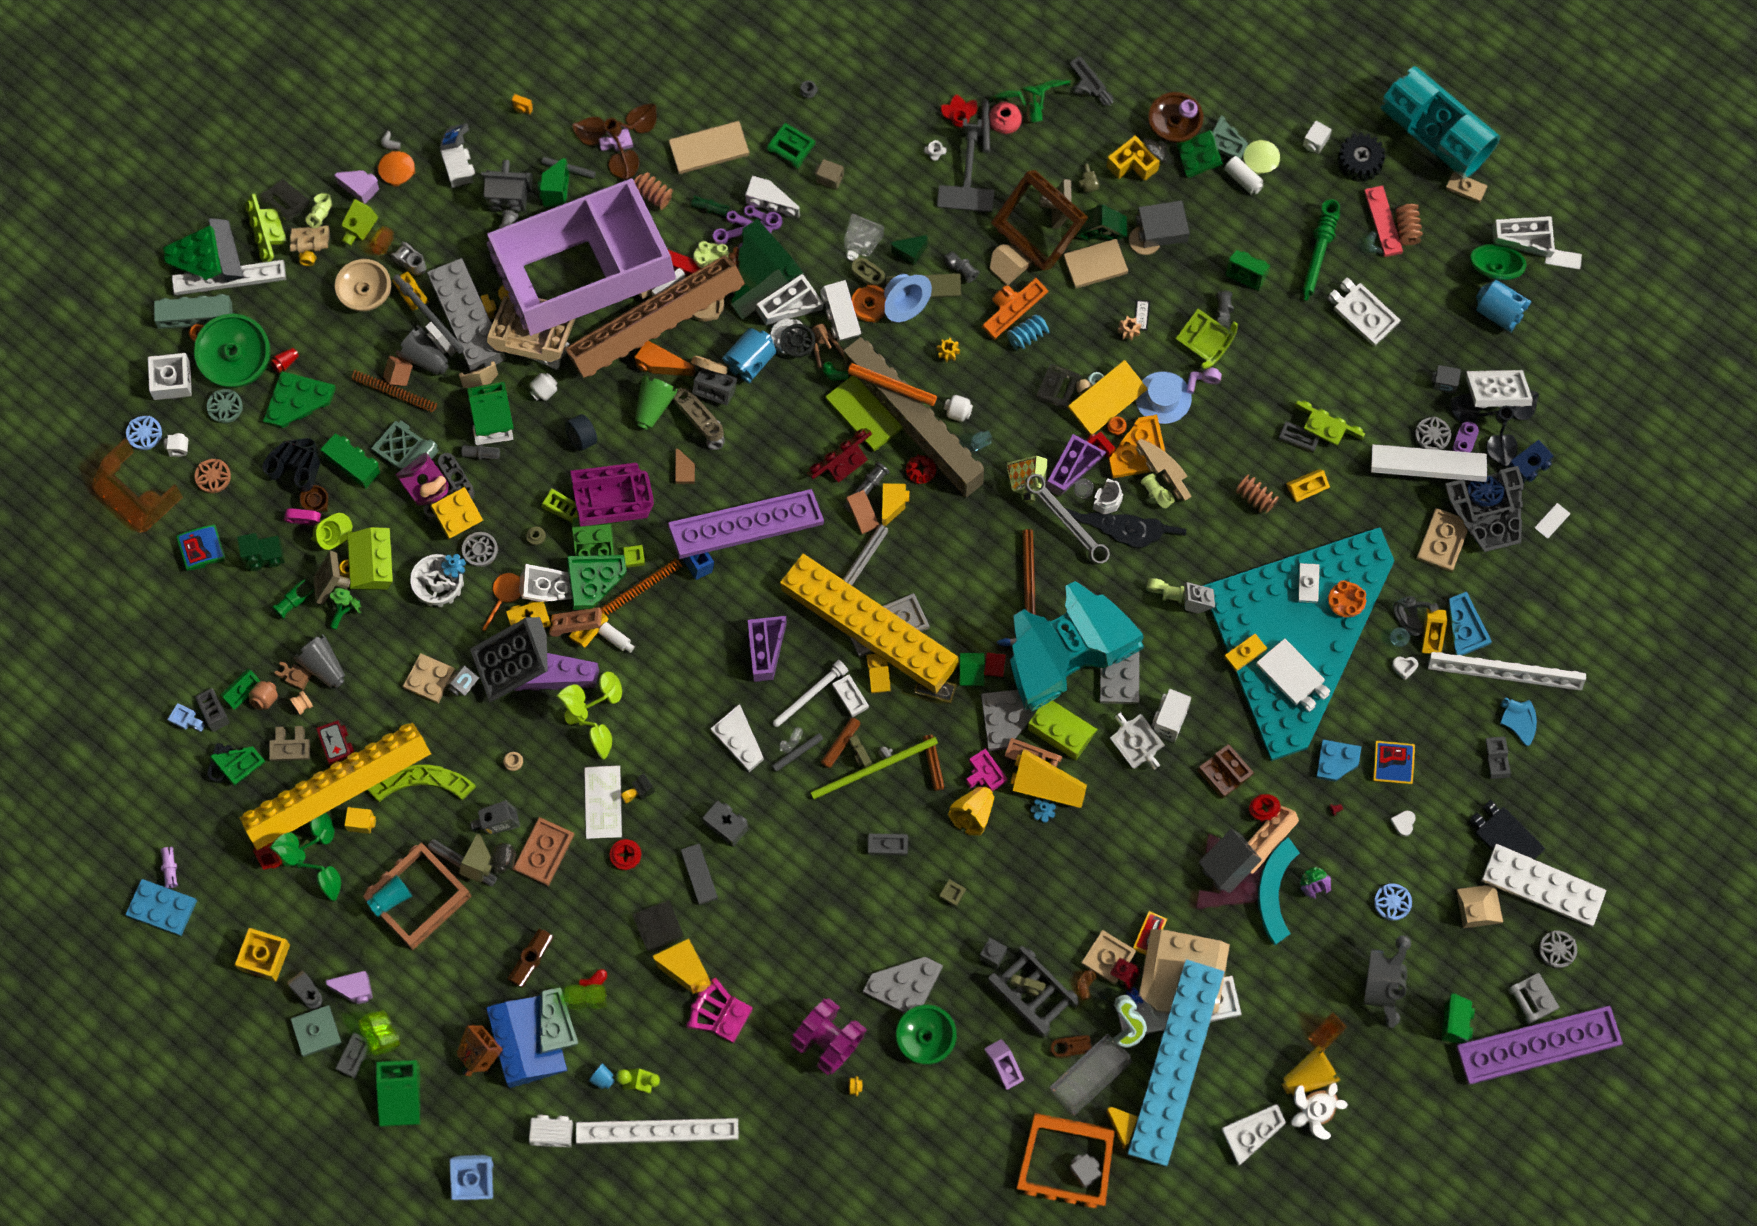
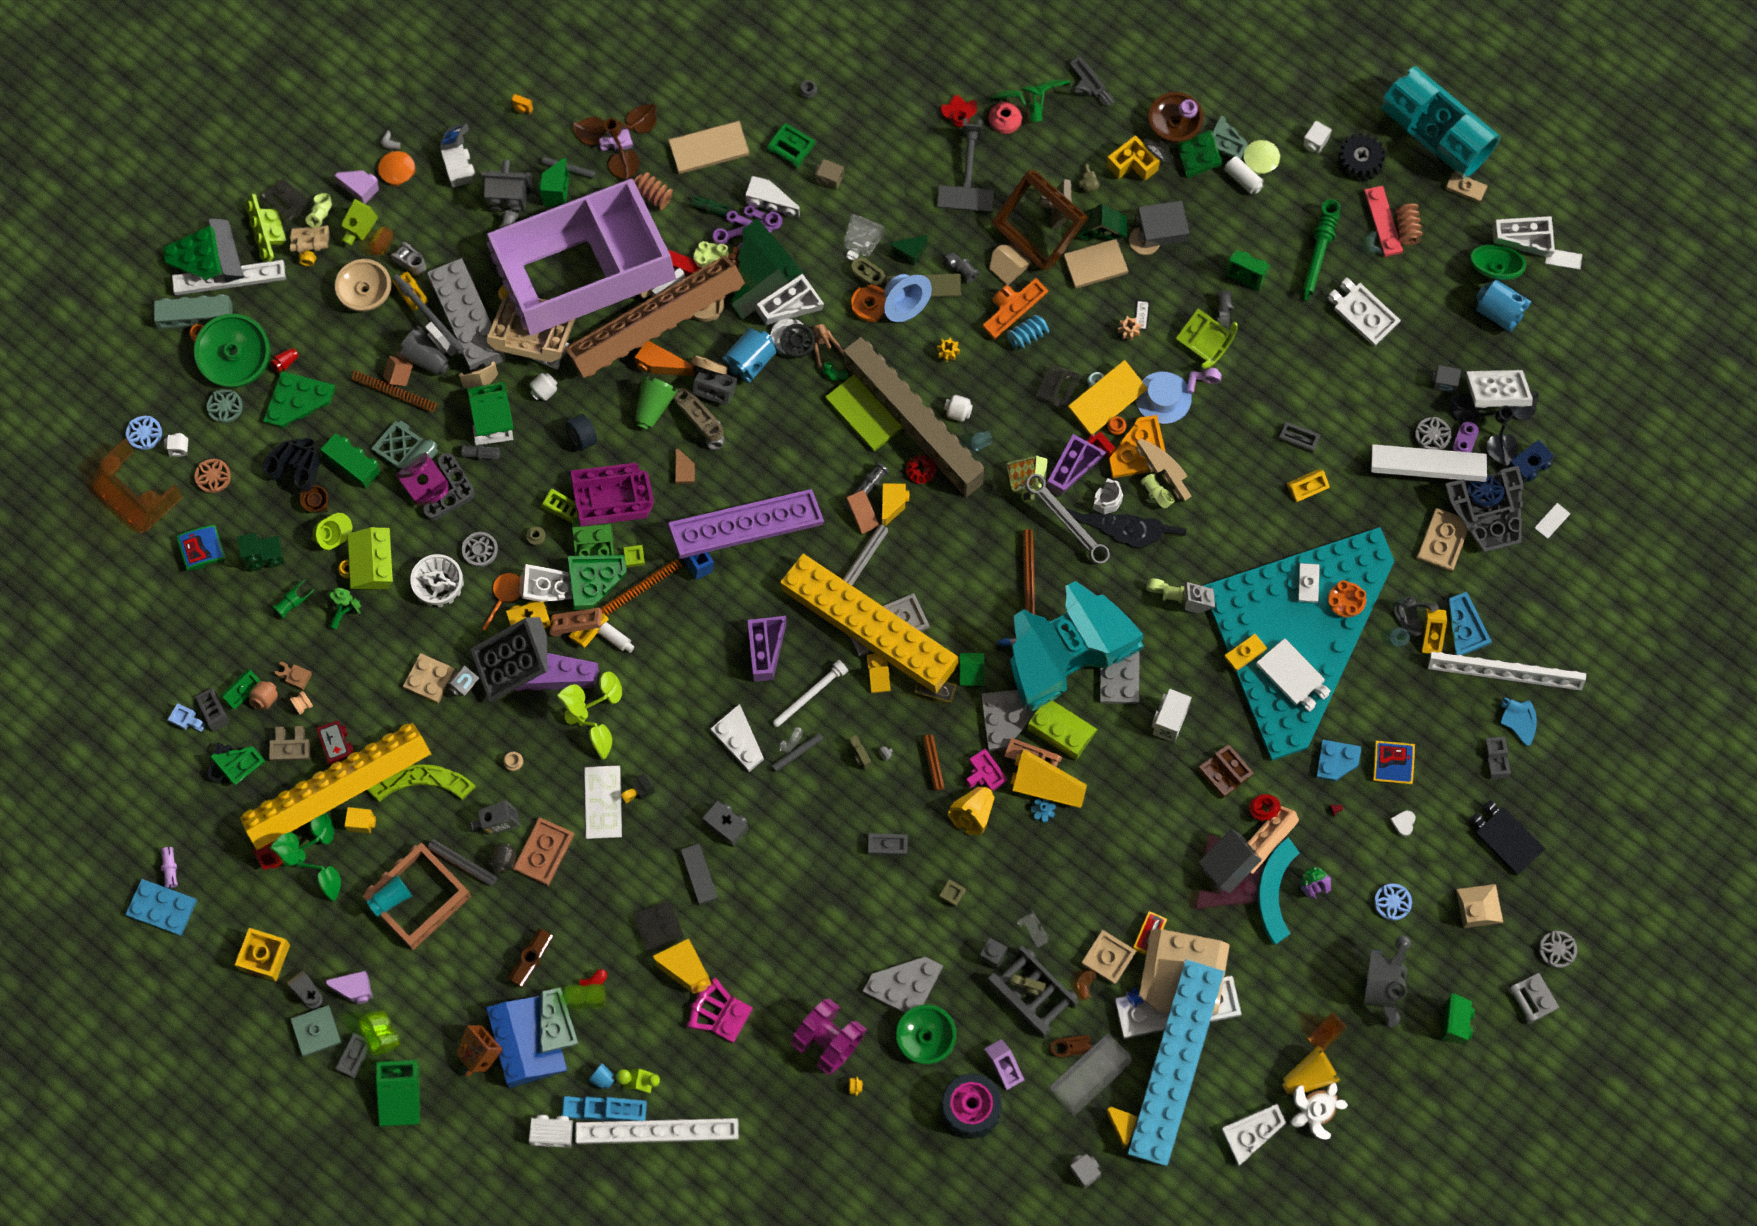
(169, 376): white brick -> none
(303, 517): dark pink beam -> none
(321, 662): dark grey cone -> none
(328, 577): dark tan tile -> none
(432, 487): light nougat arm -> none
(453, 565): dark azure plant -> none
(456, 513): yellow brick -> none
(471, 1177): light blue slope -> none
(476, 861): olive slope -> none
(489, 306): yellow plate -> none
(604, 1109): none -> dark azure slope
(619, 848): red gear -> none
(840, 311): white wedge -> none
(840, 742): dark orange axle -> none
(844, 459): dark red bracket -> none
(850, 695): white plate -> none
(873, 768): lime piece -> none
(892, 384): orange axle -> none
(935, 145): white plate -> none
(971, 1090): none -> wheel
(985, 127): dark grey bar -> none
(994, 664): red slope -> none
(1032, 925): none -> clear piece
(1076, 1128): orange windscreen -> none
(1082, 386): tan hinge -> none
(1083, 488): clear tile -> none
(1126, 973): dark red bracket -> none
(1136, 1023): light aqua animal -> none
(1137, 741): white plate -> none
(1256, 495): nougat piece -> none
(1325, 426): lime bracket -> none
(1404, 667): white tile -> none
(1539, 1045): medium lavender plate -> none
(1543, 885): white plate -> none

